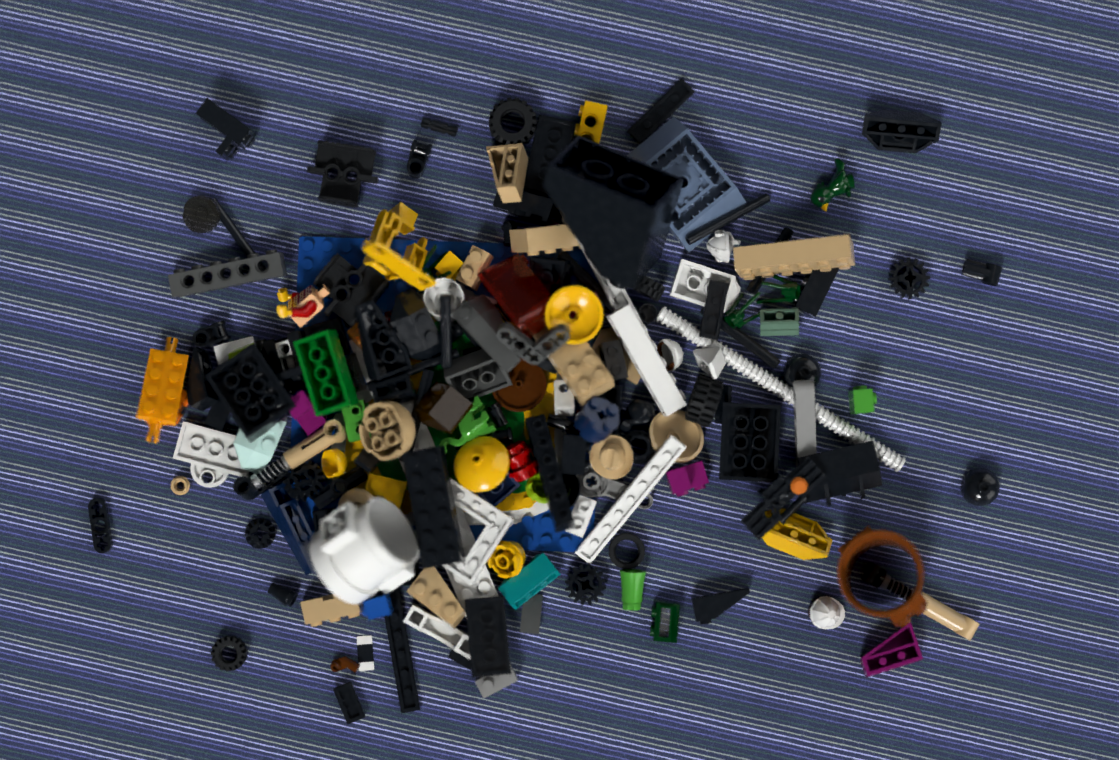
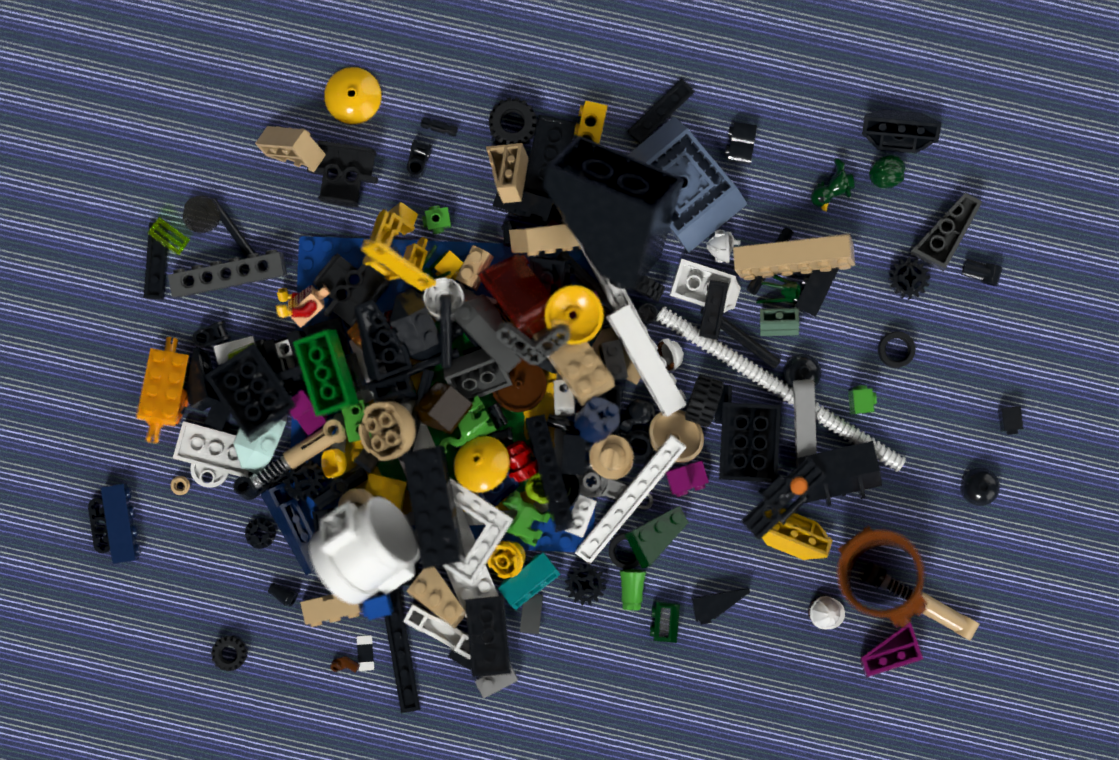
(119, 523): none -> dark blue brick
(155, 266): none -> black tile
(164, 242): none -> clear neon green tile
(235, 131): black brick -> none
(291, 145): none -> tan wedge
(349, 702): black plate -> none
(360, 106): none -> yellow dish
(437, 212): none -> bright green brick
(523, 520): none -> bright green animal
(655, 535): none -> dark green wedge
(710, 361): white slope -> none
(727, 219): black piece -> none
(734, 317): dark green plant -> none
(741, 144): none -> black brick
(882, 346): none -> black tyre
(887, 172): none -> dark green hair
(943, 239): none -> dark grey wedge
(1010, 419): none -> black brick

